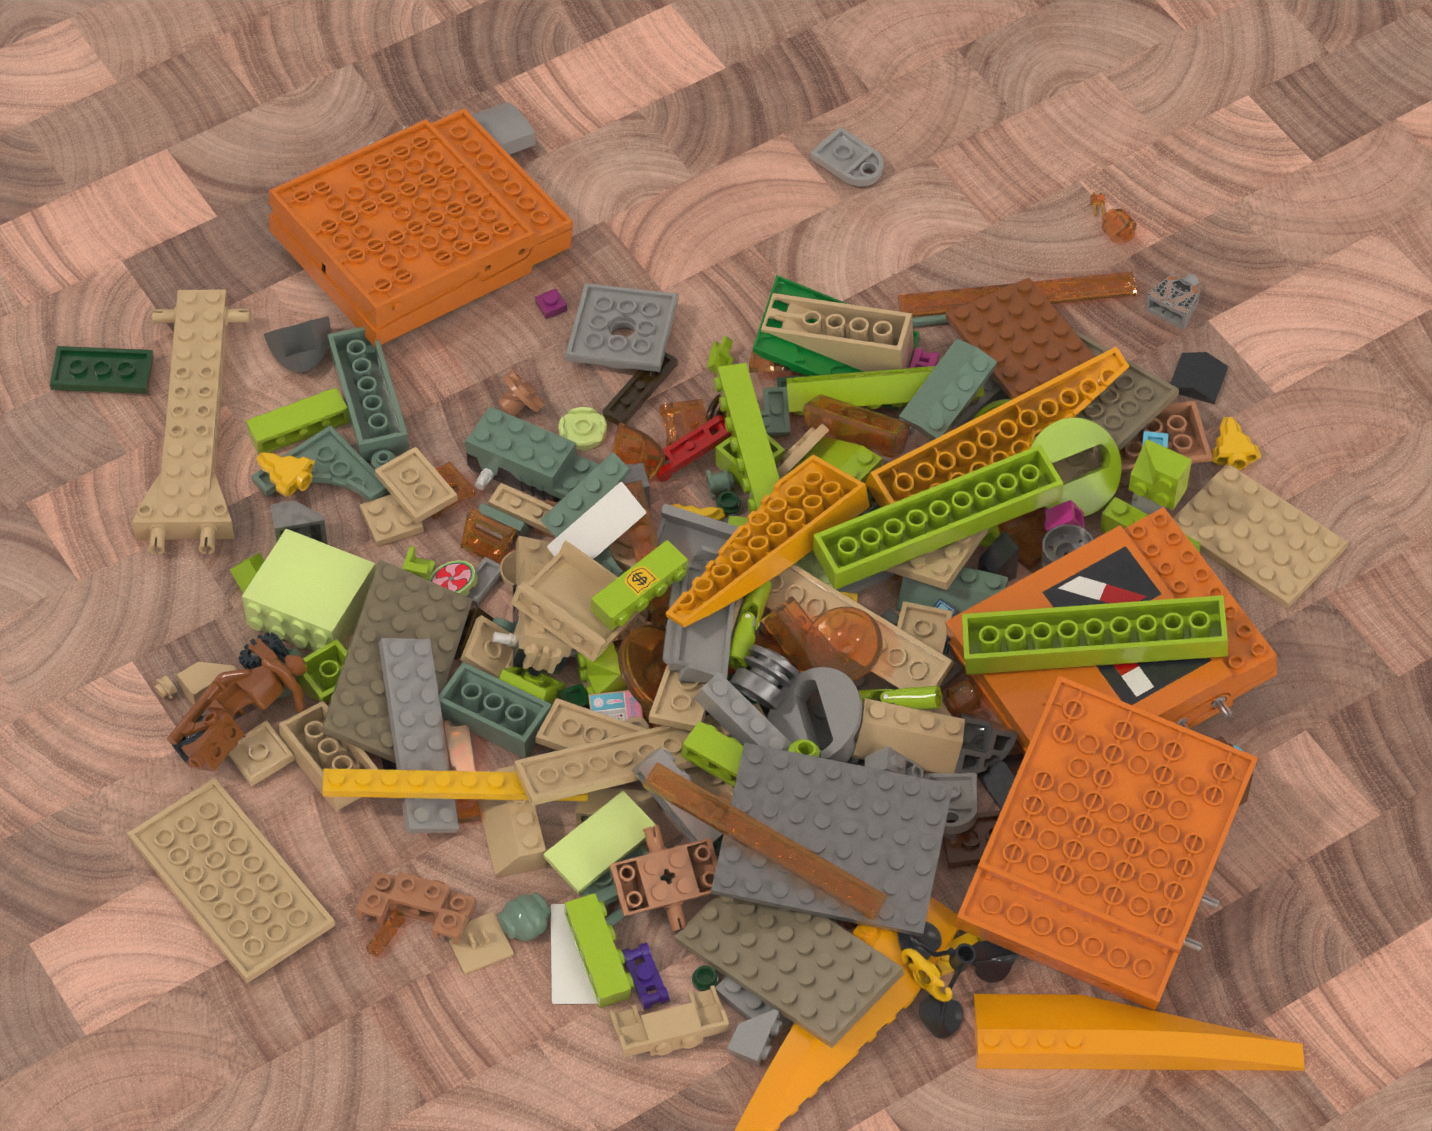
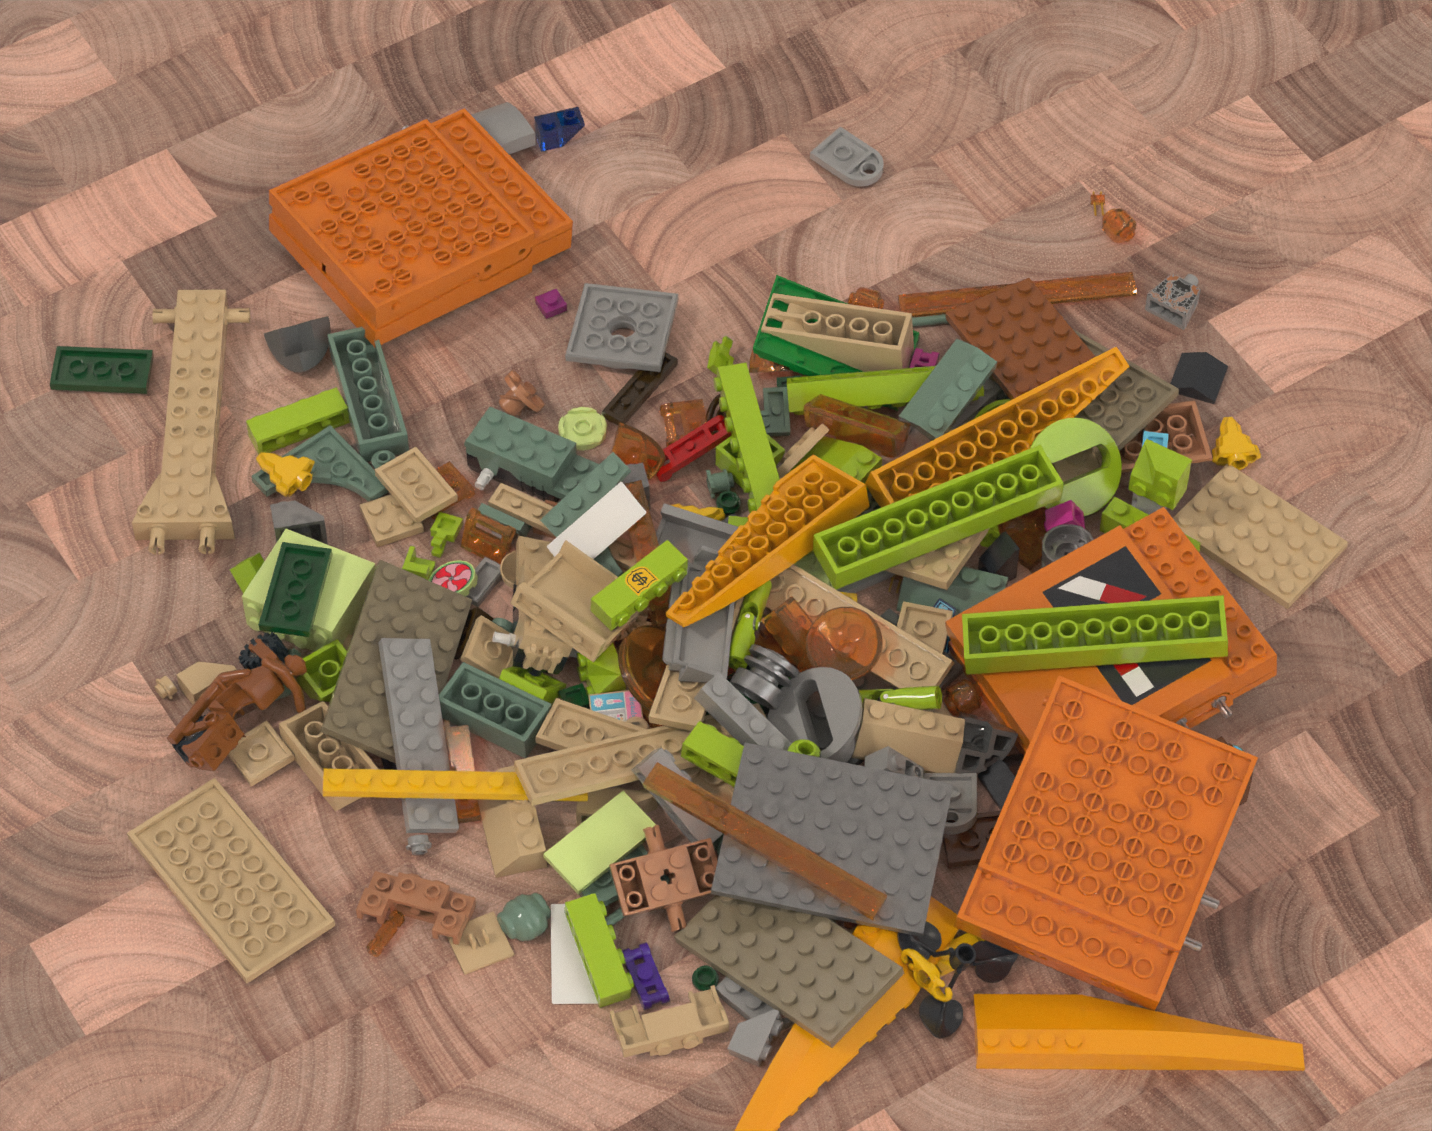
(295, 589): none -> dark green plate
(418, 844): none -> light grey plate
(444, 529): none -> lime plate
(557, 128): none -> clear blue slope
(867, 298): none -> clear orange head

